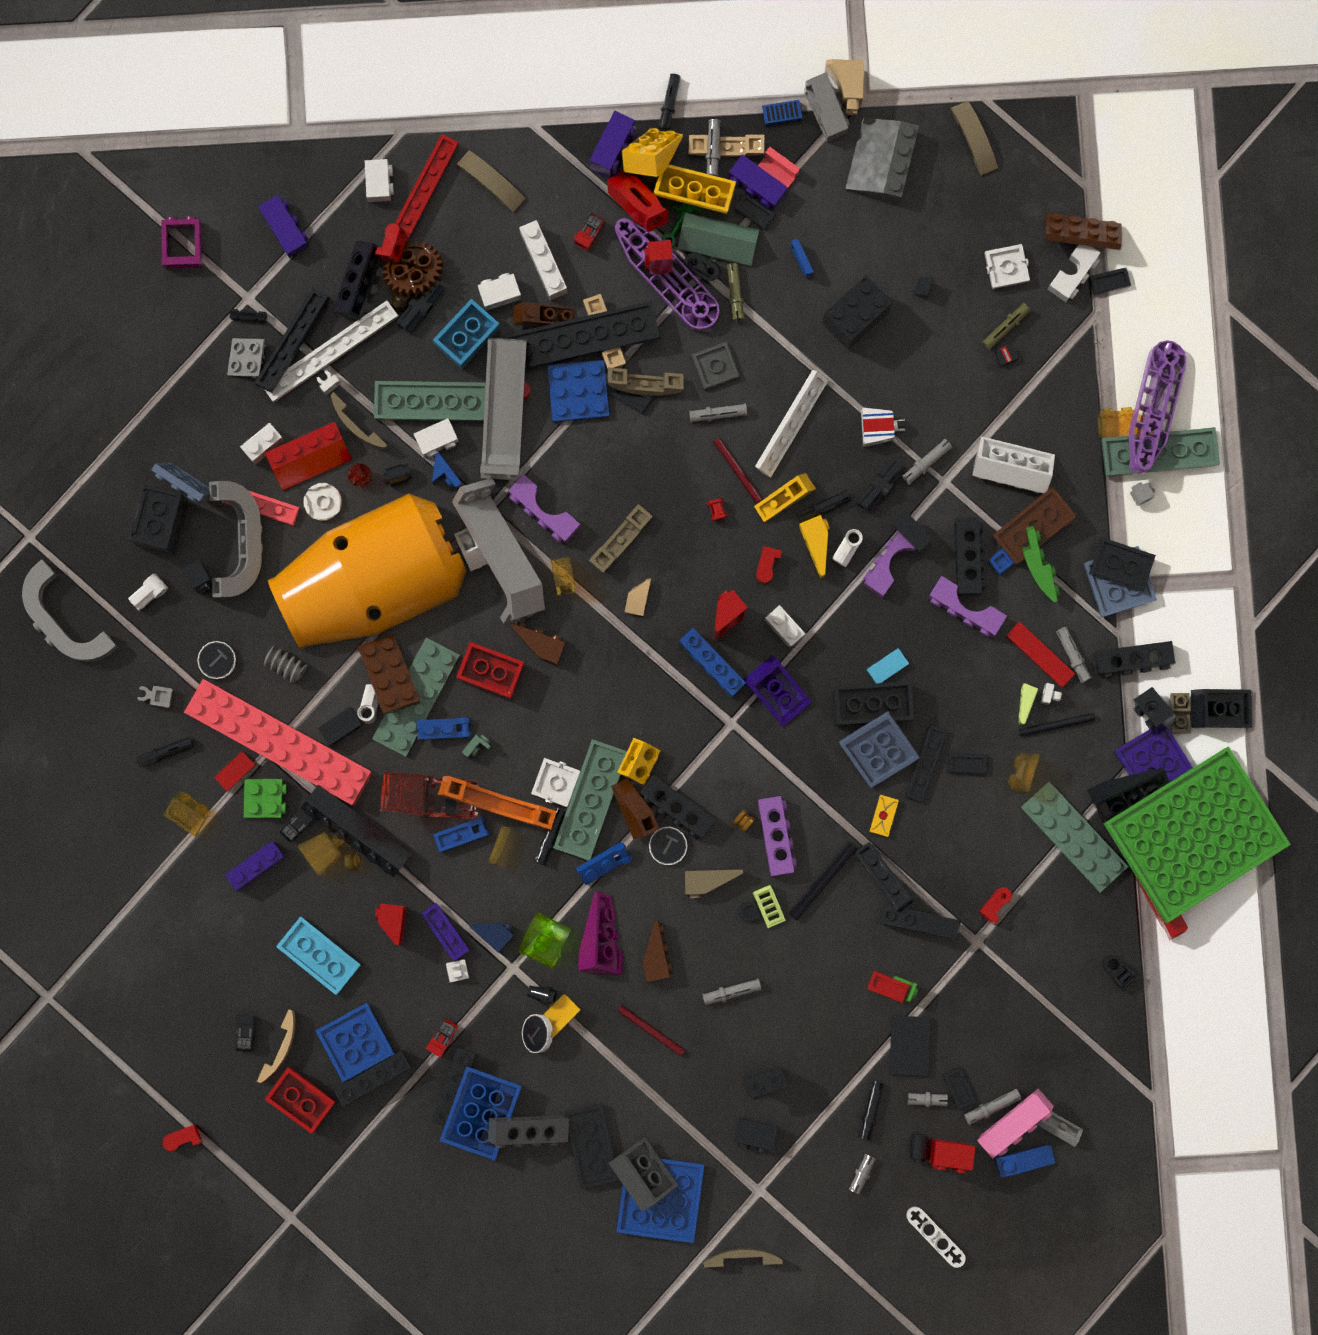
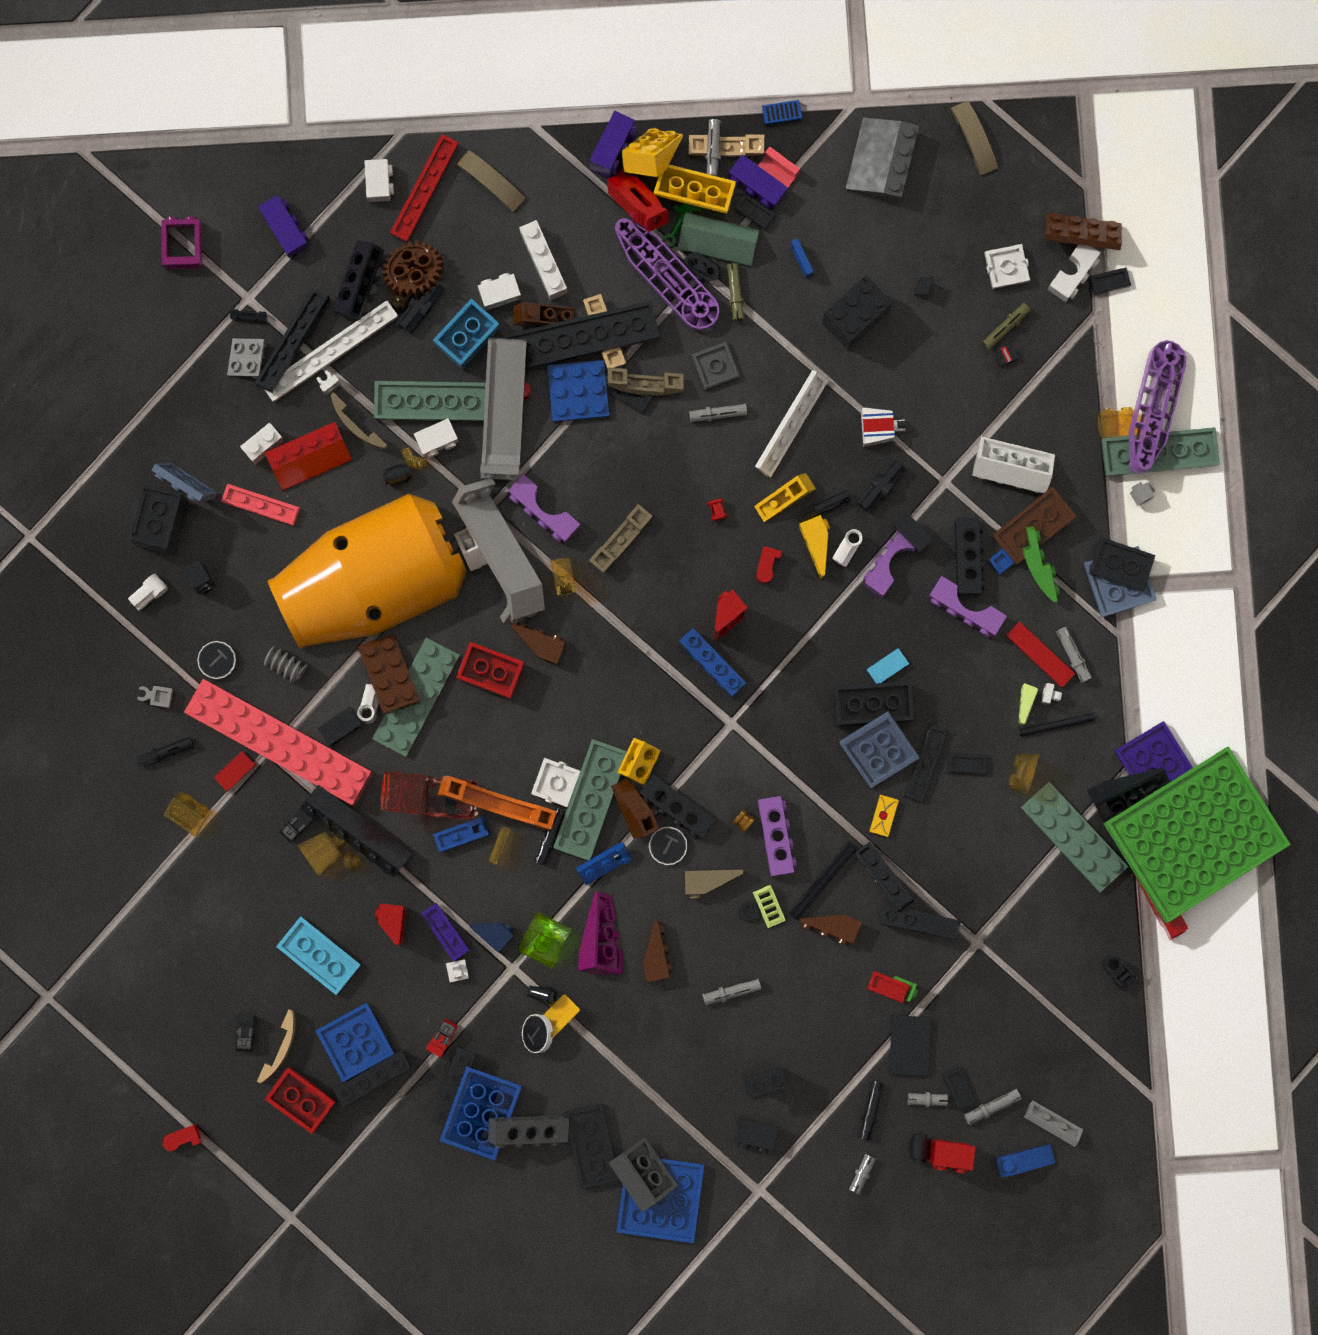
(32, 593): light grey arch -> none
(248, 538): light grey arch -> none
(255, 866): dark purple brick -> none
(264, 798): bright green plate -> none
(322, 502): white tile -> none
(359, 475): clear red gear -> none
(393, 243): red leg -> none
(413, 461): none -> clear yellow arm
(441, 470): blue slope -> none
(443, 728): blue plate -> none
(472, 748): sand green bracket -> none
(589, 232): leg -> none
(637, 598): tan slope -> none
(650, 1030): dark red bar -> none
(659, 257): red brick -> none
(669, 102): black axle -> none
(738, 471): dark red bar -> none
(767, 1257): dark tan slope -> none
(777, 690): dark purple slope -> none
(784, 627): white brick -> none
(826, 107): light grey wedge -> none
(839, 926): none -> reddish brown slope
(849, 80): tan hips -> none
(921, 466): light grey pin -> none
(935, 1237): white beam -> none
(994, 903): red leg -> none
(1016, 1123): bright pink brick -> none
(1150, 701): black brick -> none
(1163, 650): black brick -> none
(1181, 707): dark tan slope -> none
(1221, 708): black slope -> none

